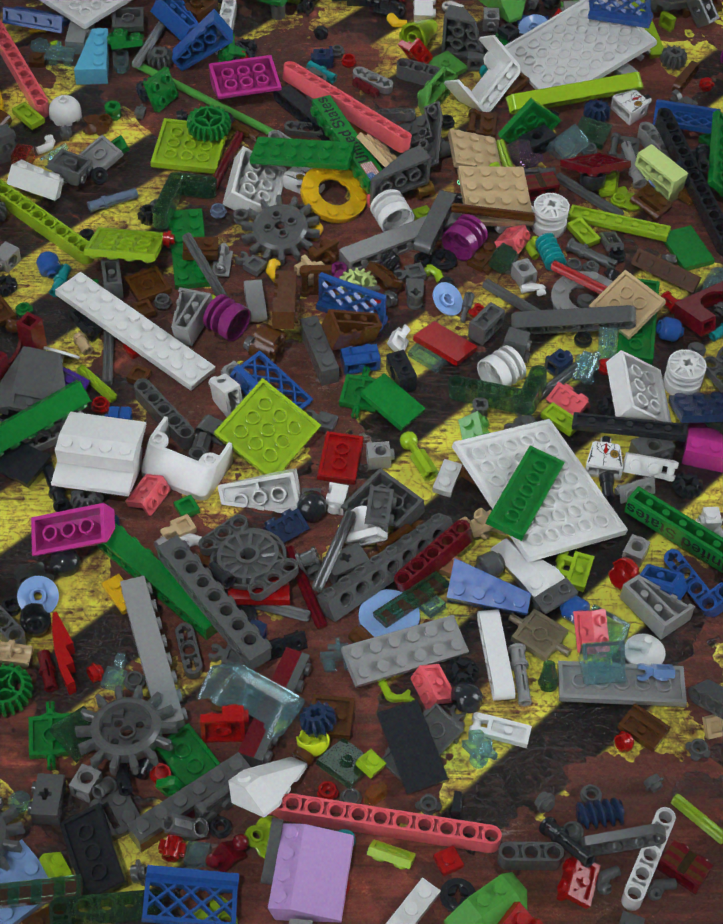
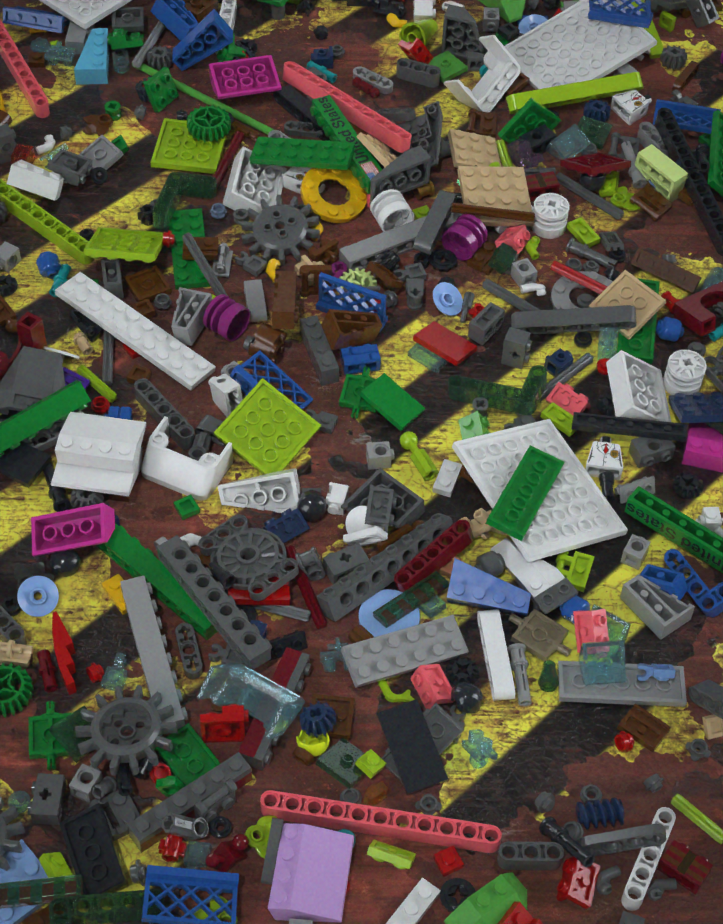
(22, 308): green plate -> none
(28, 115): lime plate -> none
(35, 619): black hair -> none
(65, 110): white cylinder -> none
(106, 201): sand blue pin -> none
(133, 679): dark grey plate -> none
(149, 493): coral bracket -> none
(180, 527): tan plate -> none
(263, 786): white wedge -> none
(327, 786): red plate -> none
(333, 551): dark grey axle -> none
(340, 458): red tile -> none
(348, 60): red plate -> none
(398, 339): white plate -> none
(401, 370): black brick -> none
(430, 269): lime arm -> none
(435, 89): bright green wedge -> none
(448, 122): black plate -> none
(456, 806): black tile -> none
(502, 367): white wheel -> none
(502, 729): white plate -> none
(549, 250): teal piece -> none
(586, 365): clear light blue hips -> none
(620, 223): lime tile -> none
(623, 571): red hair -> none
(644, 649): white shield -> none
(649, 466): white plate -> none
(688, 248): green tile -> none
(706, 84): red plate -> none

